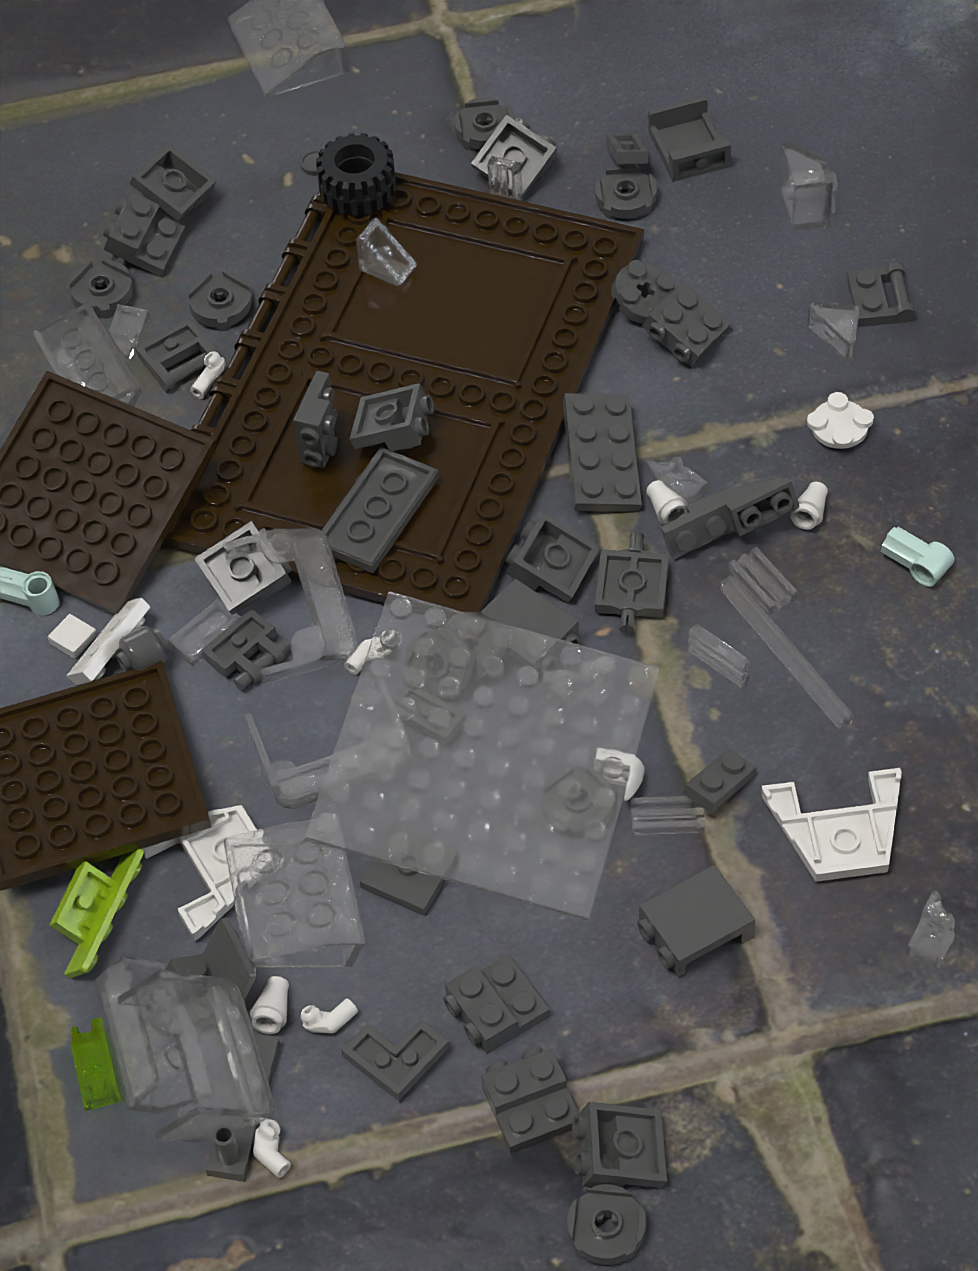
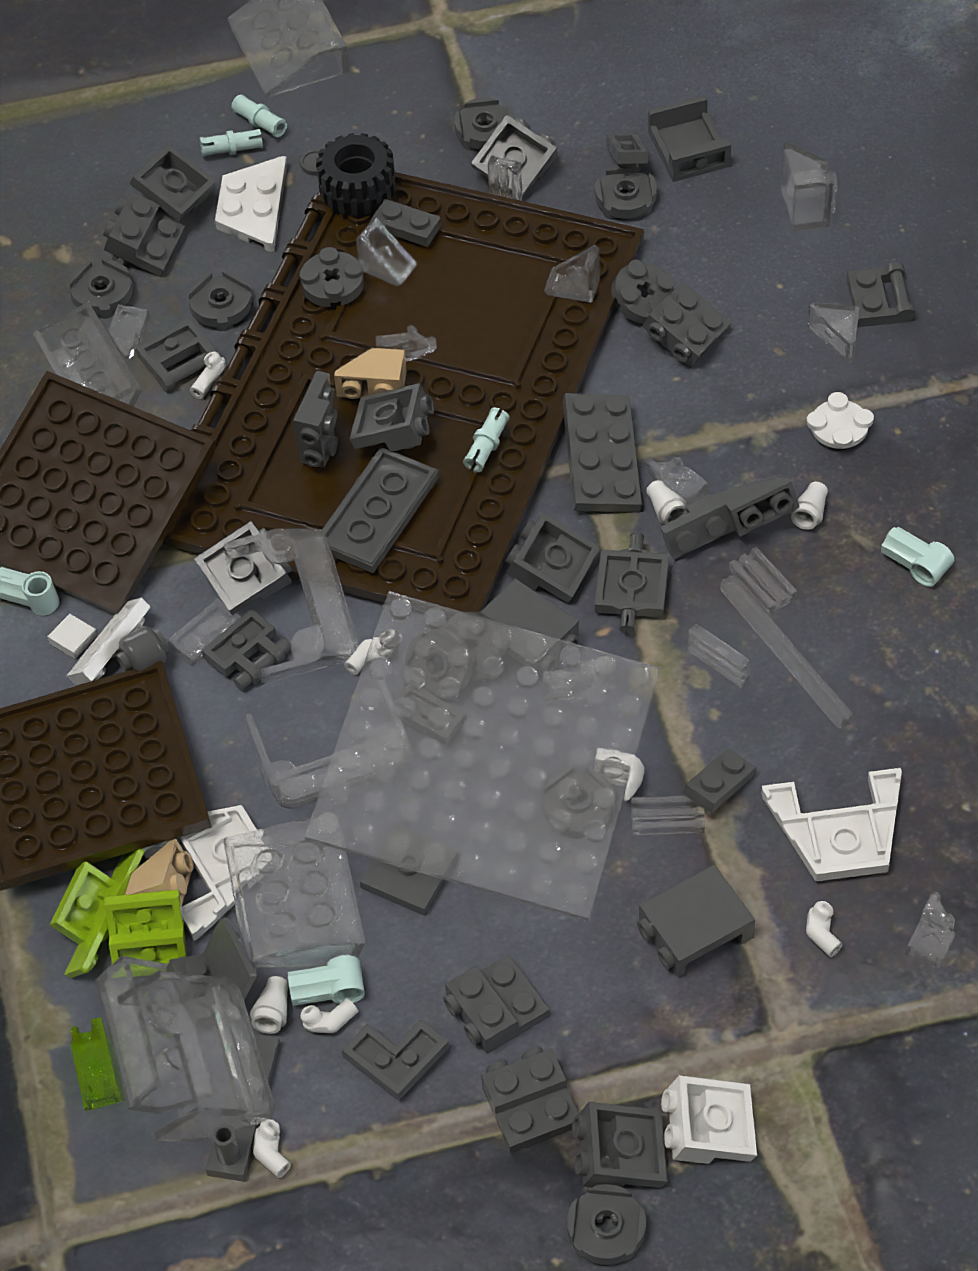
(146, 926): none -> lime slope
(164, 871): none -> tan slope
(230, 142): none -> light aqua pin
(252, 202): none -> white wing
(259, 115): none -> light aqua pin
(327, 264): none -> dark grey plate
(332, 982): none -> light aqua piece
(371, 373): none -> tan slope
(408, 222): none -> dark grey plate
(412, 342): none -> clear slope
(486, 439): none -> light aqua pin
(576, 277): none -> clear slope
(709, 1120): none -> white plate
(819, 926): none -> white arm

